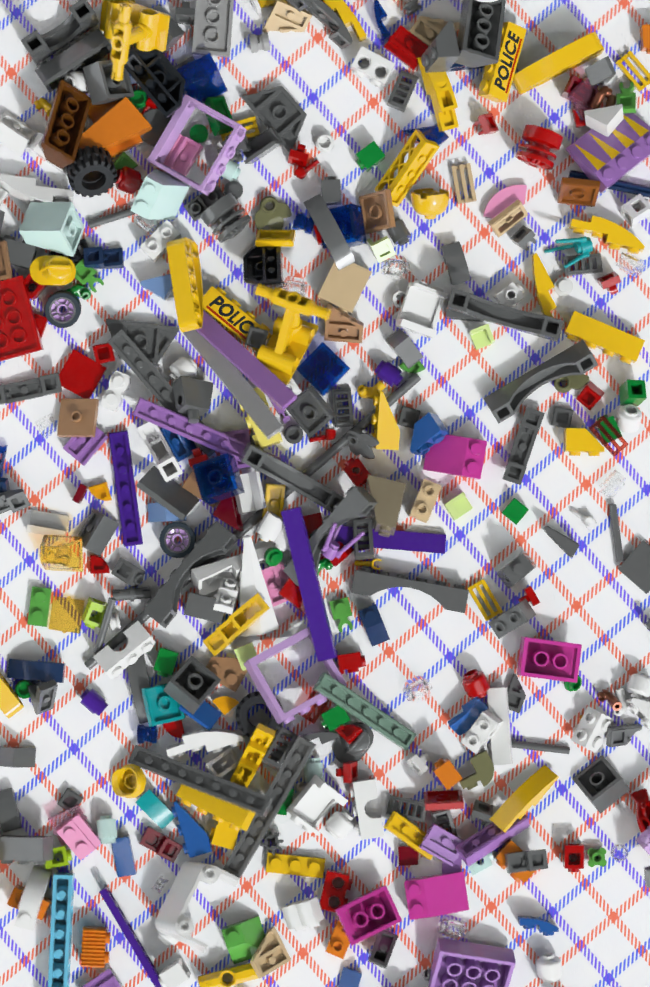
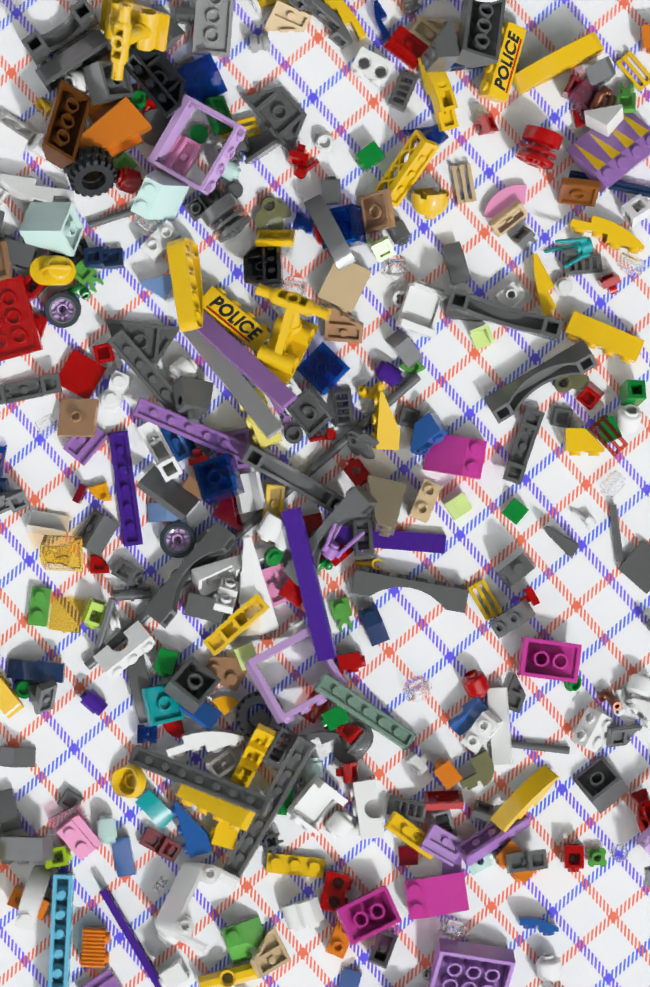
(256, 337): dark grey tile -> none

